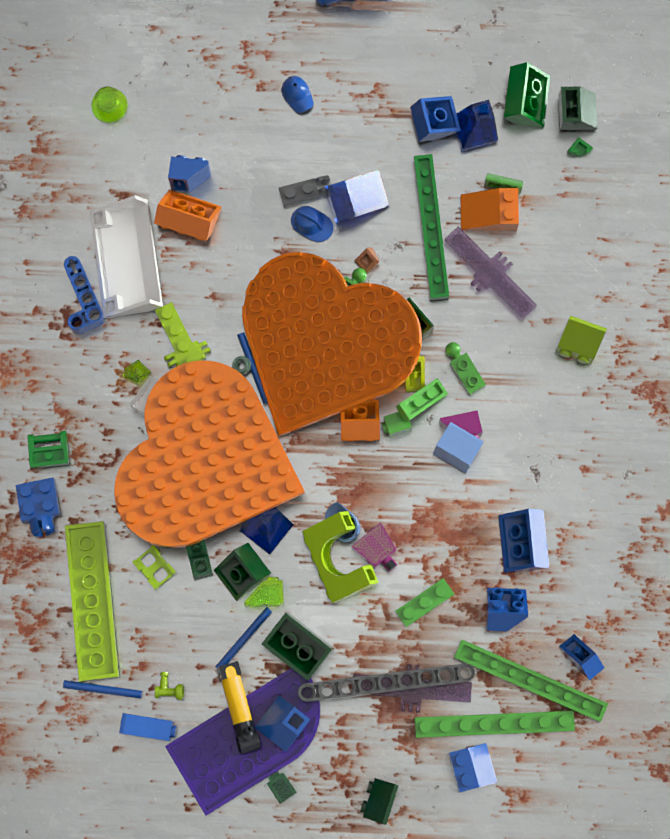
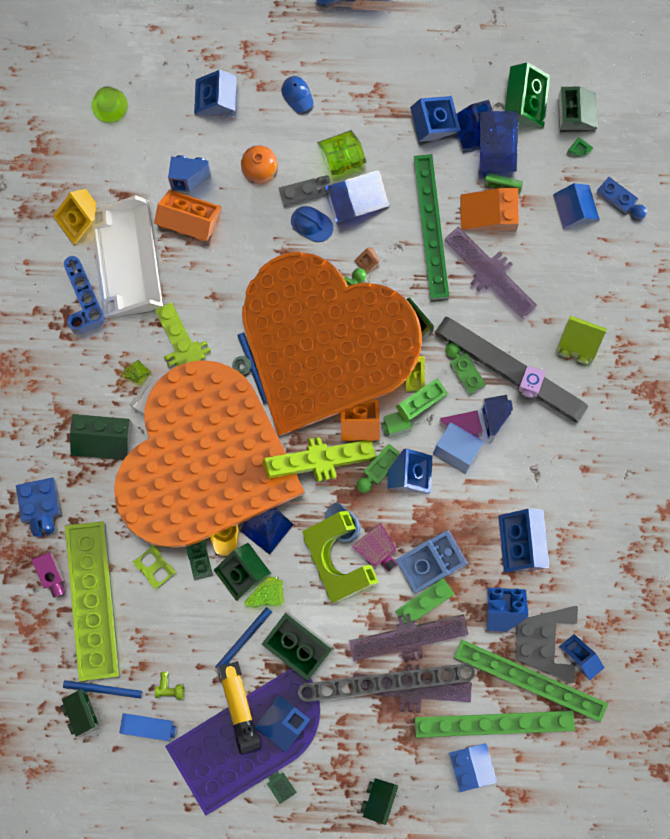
(43, 566): none -> magenta torso
(48, 455): green plate -> none
(76, 214): none -> yellow slope
(80, 713): none -> dark green slope
(100, 437): none -> dark green slope
(215, 94): none -> blue slope
(226, 541): none -> yellow cap
(259, 164): none -> orange cylinder
(319, 459): none -> lime hinge
(342, 152): none -> clear neon green slope
(378, 468): none -> bright green plate
(408, 637): none -> clear purple hinge
(411, 472): none -> blue slope
(432, 561): none -> medium blue slope
(495, 415): none -> clear blue slope
(498, 141): none -> clear blue slope
(509, 368): none -> dark grey beam
(531, 382): none -> lavender brick
(537, 642): none -> dark grey wing
(576, 205): none -> blue slope
(621, 198): none -> blue plate

